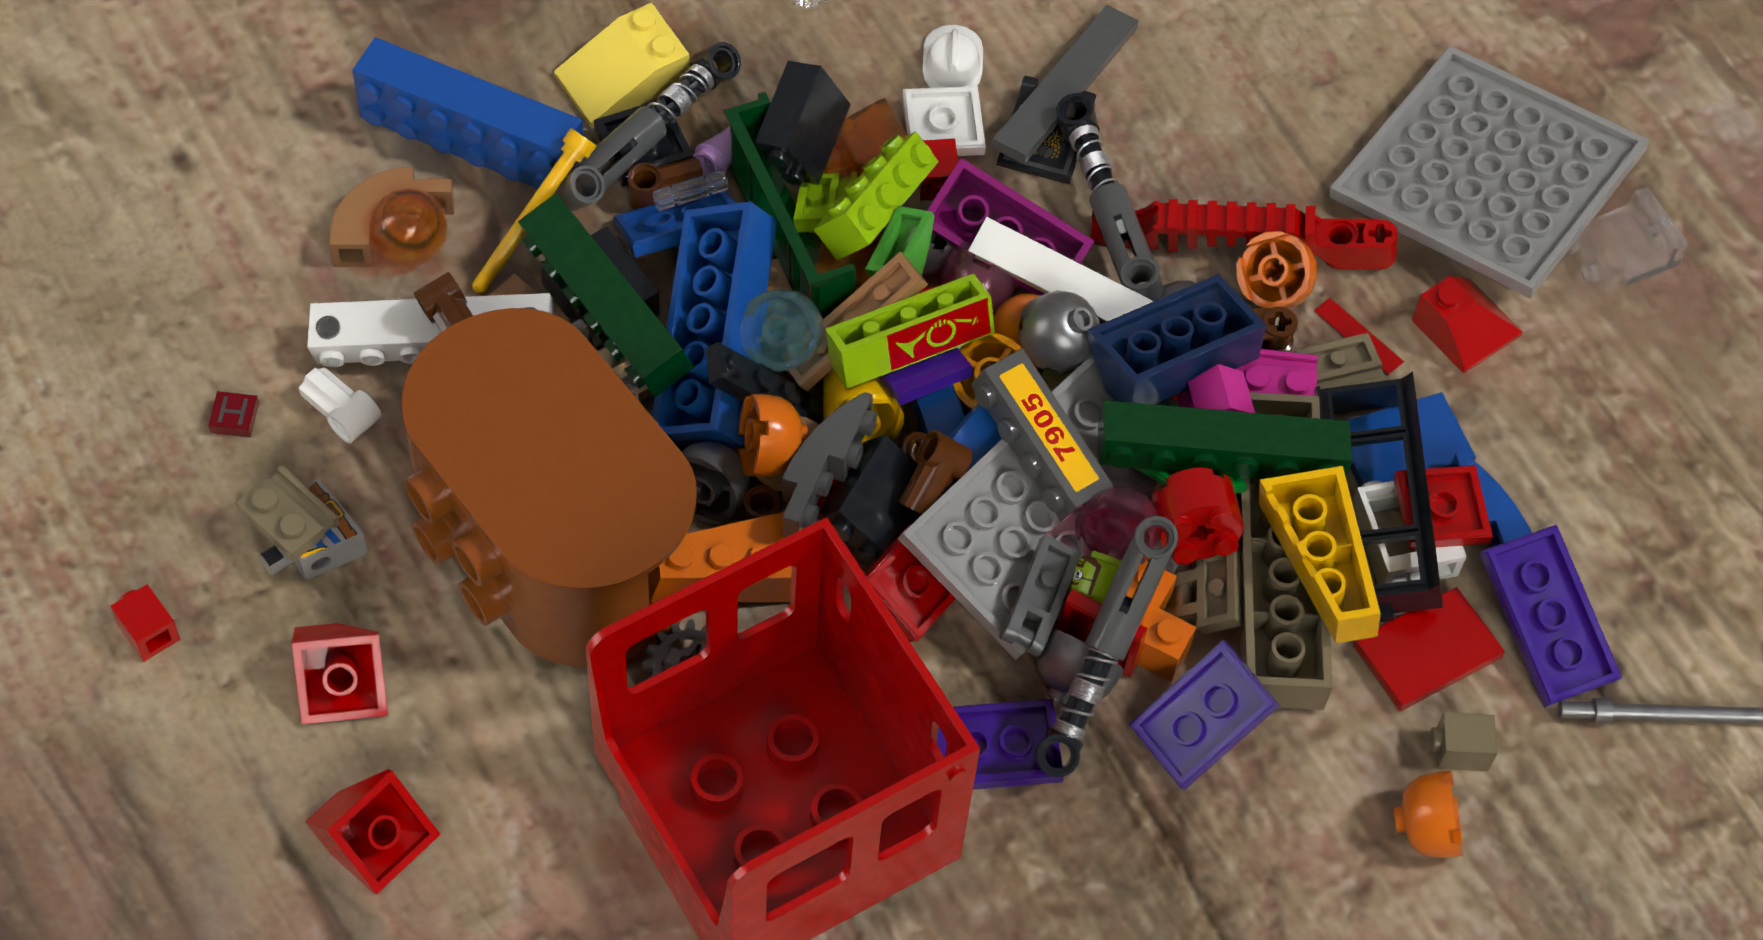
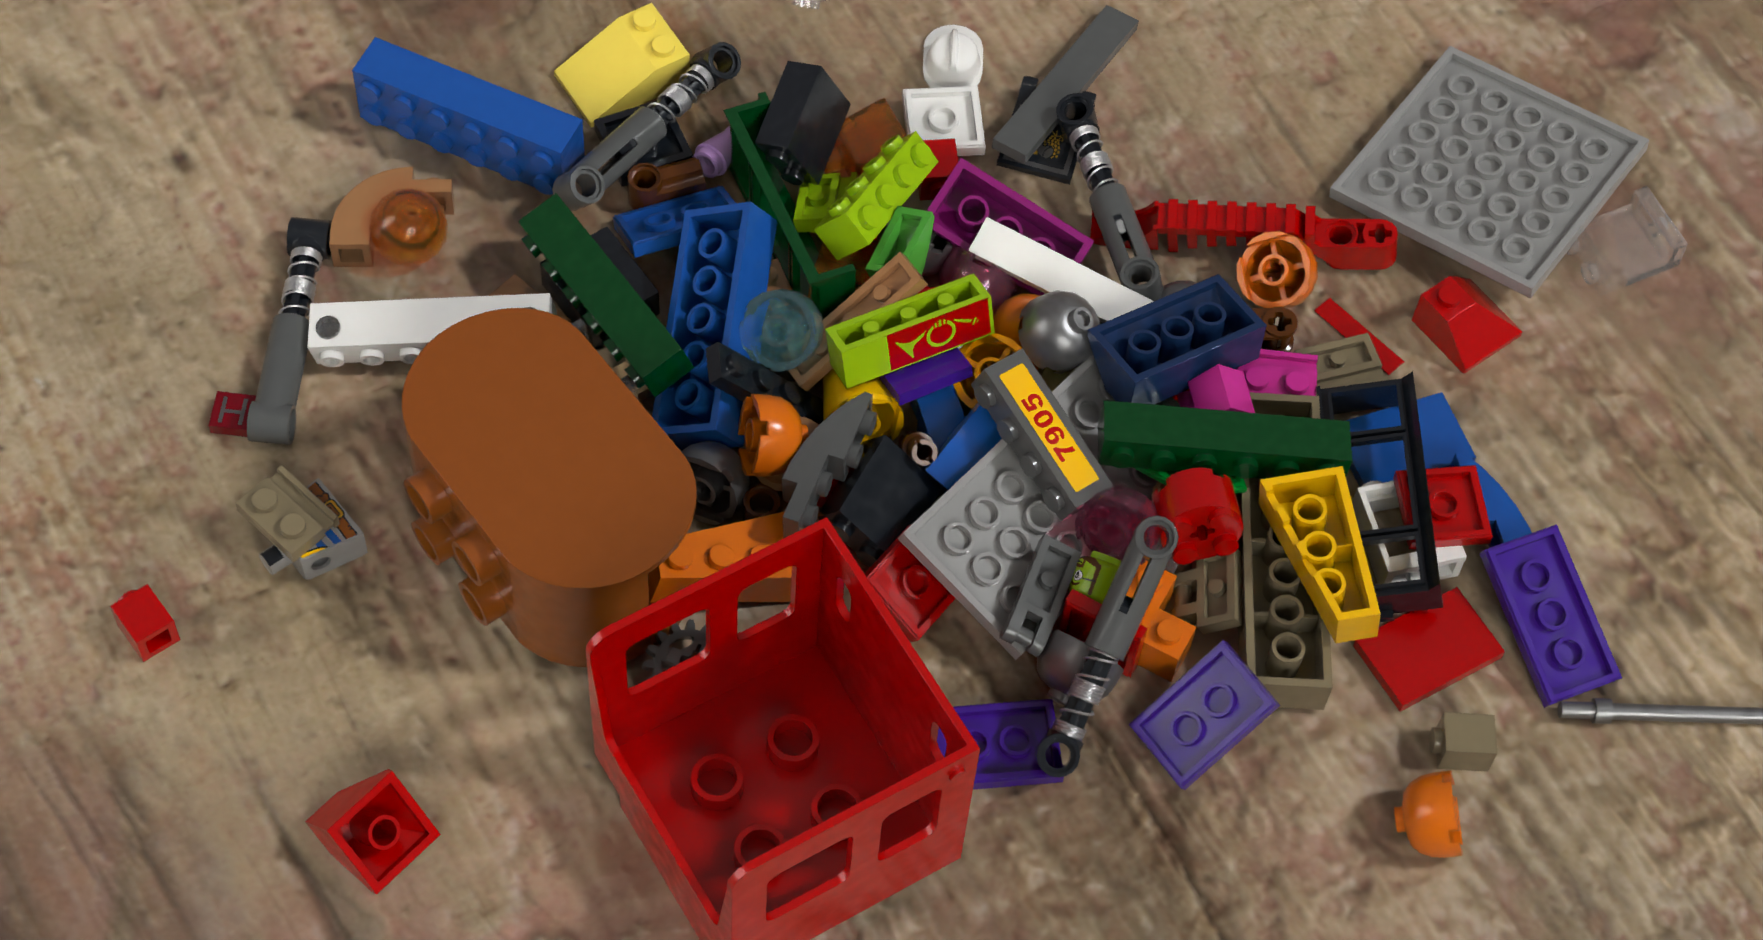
(274, 411): none -> dark grey piece
(338, 673): red slope -> none
(346, 411): white piece -> none
(443, 302): reddish brown piece -> none
(575, 149): yellow piece -> none
(690, 190): clear axle -> none
(940, 463): reddish brown piece -> none

